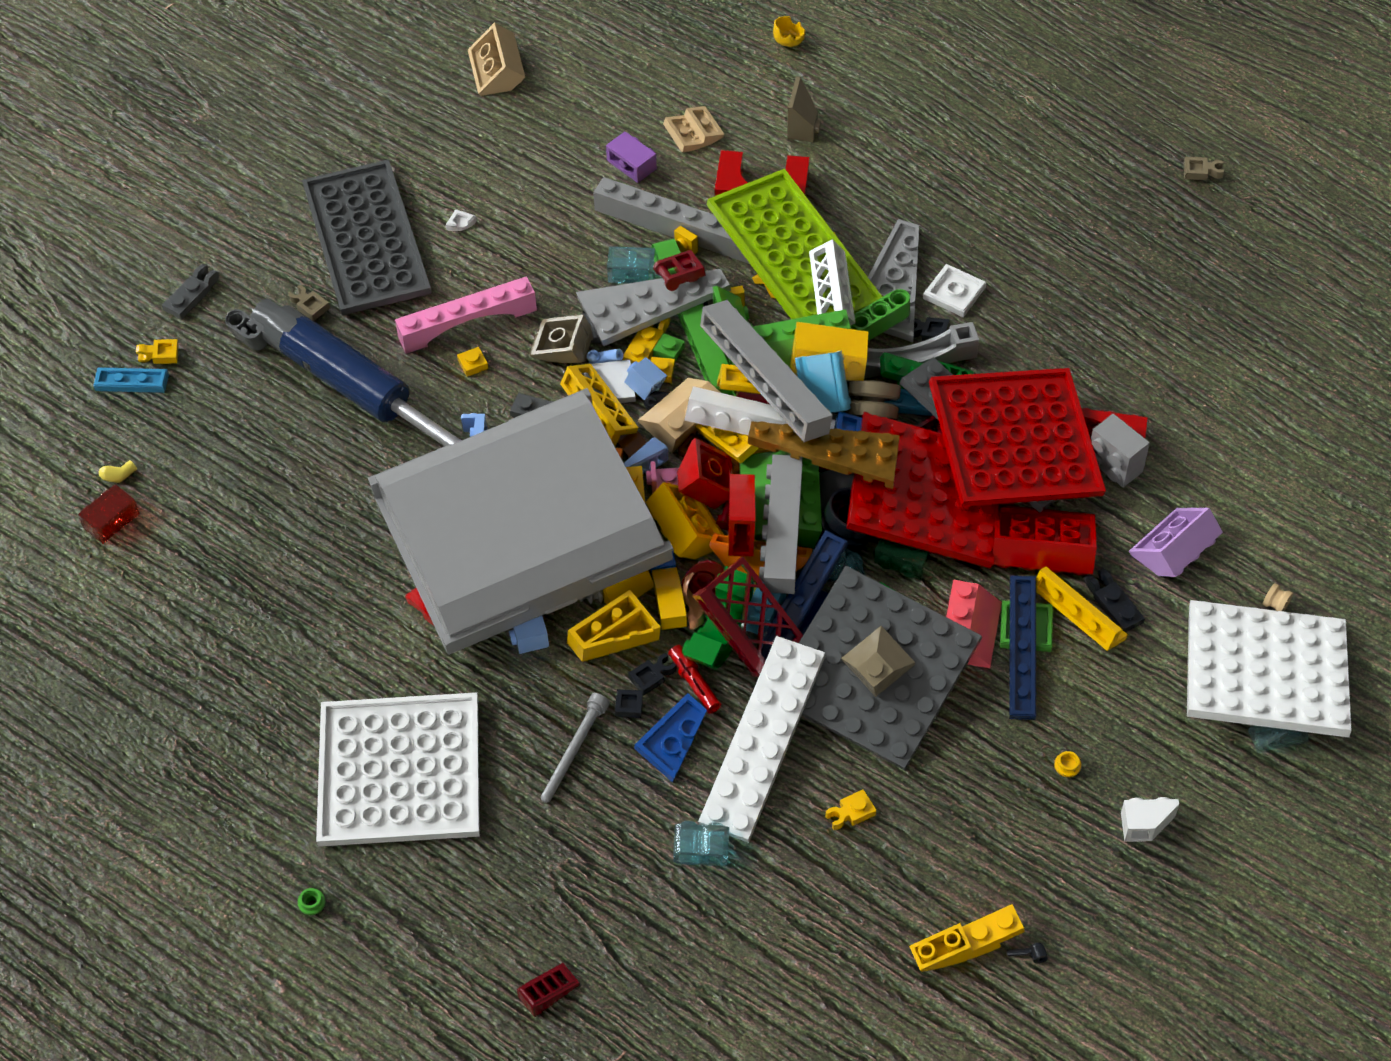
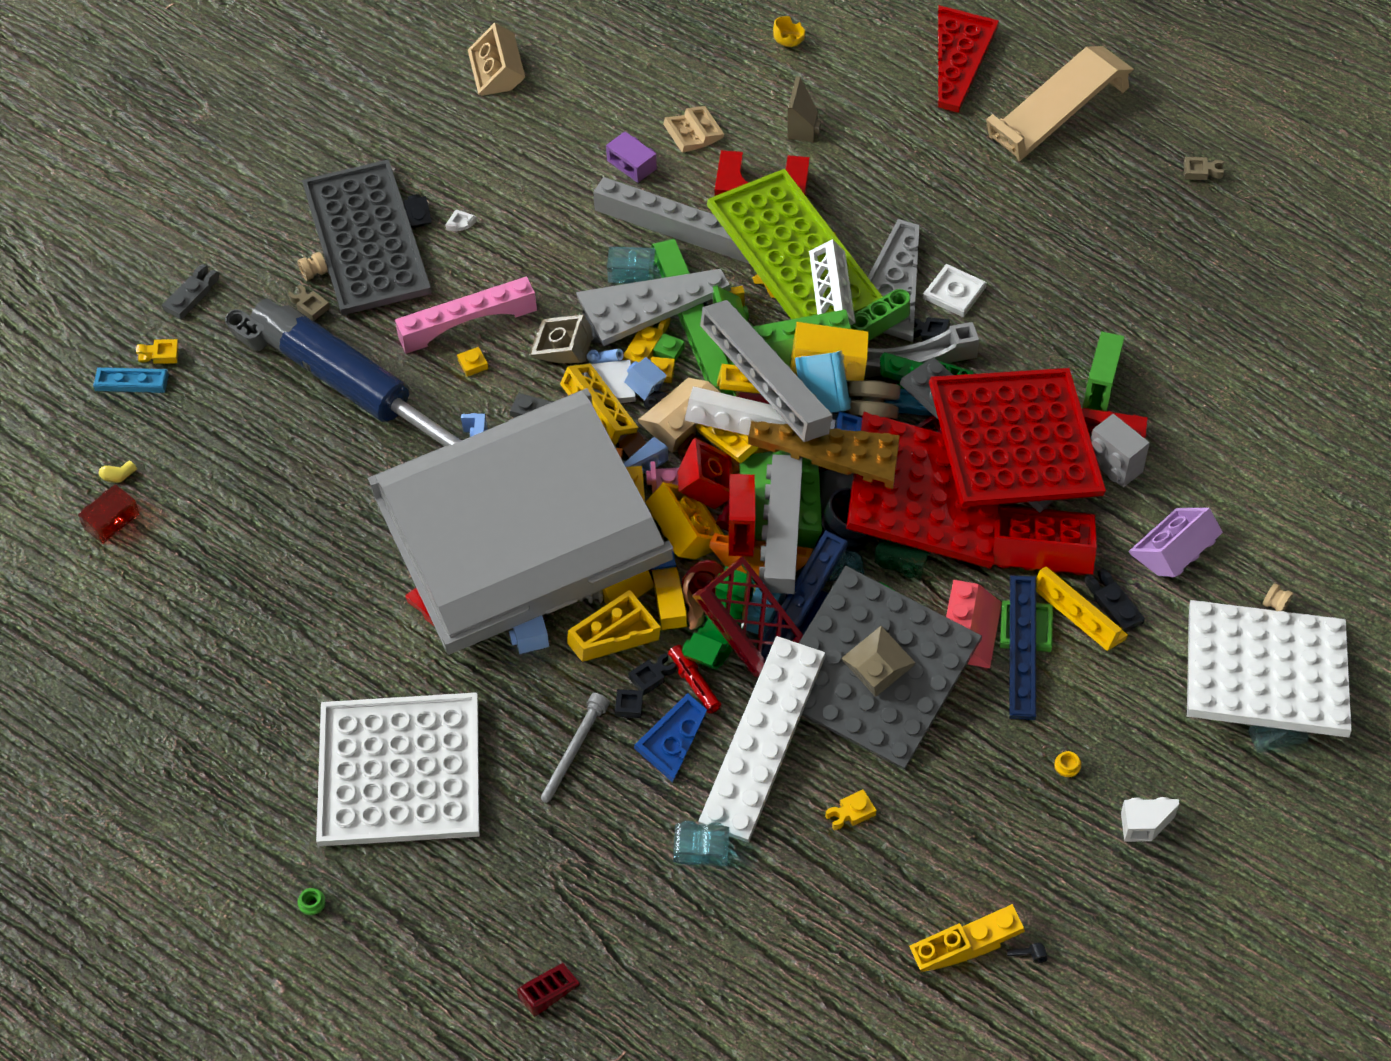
(312, 266): none -> tan wheel
(417, 210): none -> black bracket
(685, 264): dark red plate -> none
(686, 240): yellow plate -> none
(961, 49): none -> red wing
(1059, 99): none -> tan panel
(1103, 371): none -> bright green slope

